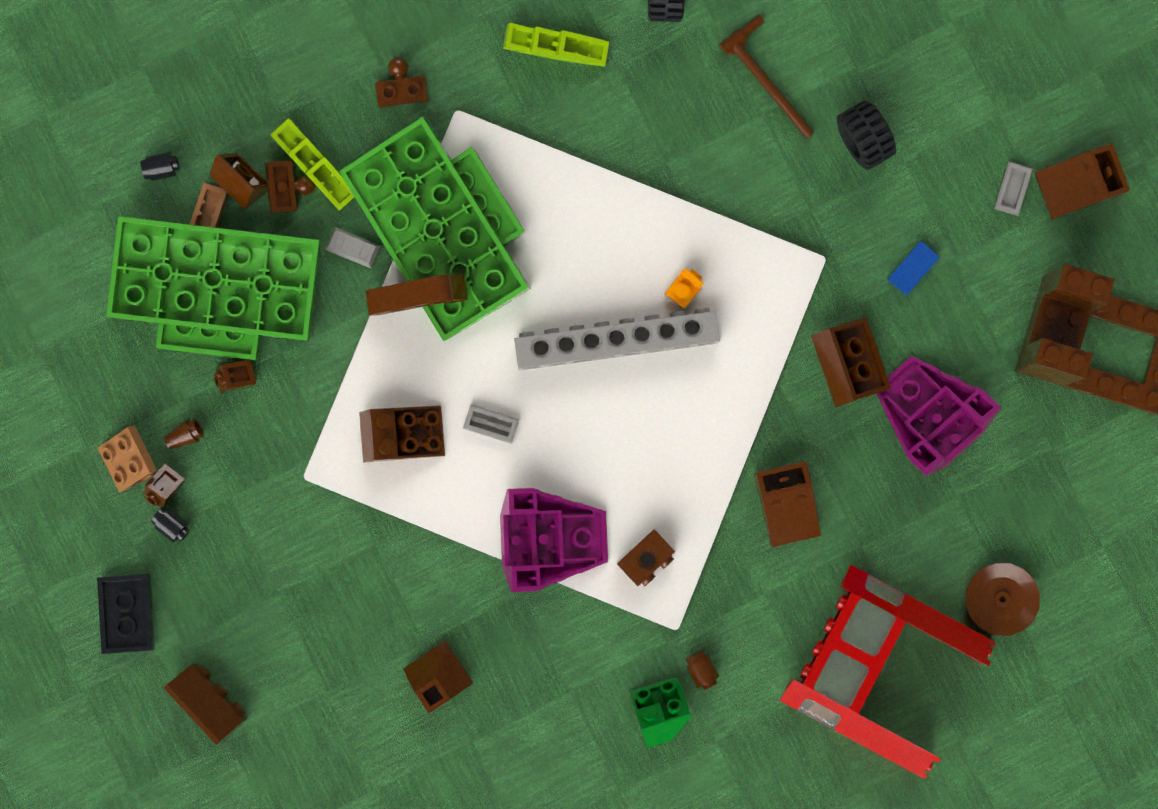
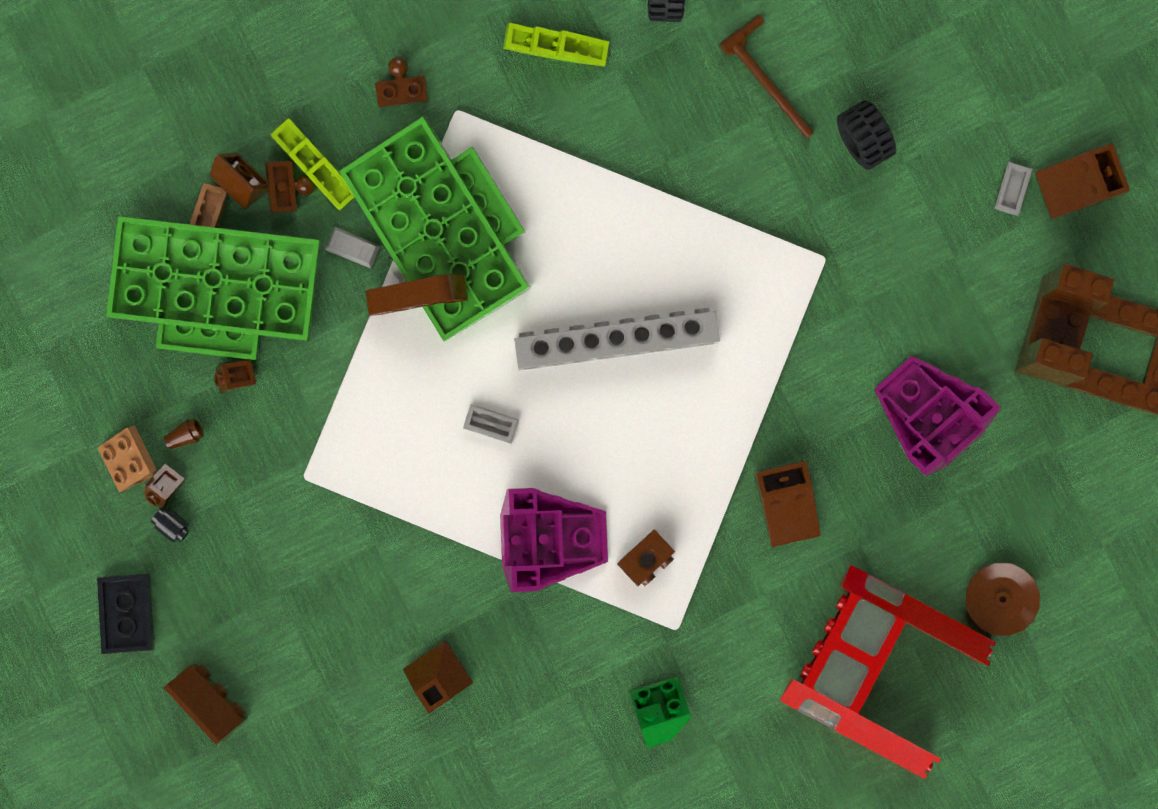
(159, 166): black brick -> none
(401, 433): reddish brown slope -> none
(685, 288): light orange bracket -> none
(702, 670): reddish brown brick -> none
(850, 362): reddish brown slope -> none
(913, 268): blue tile -> none

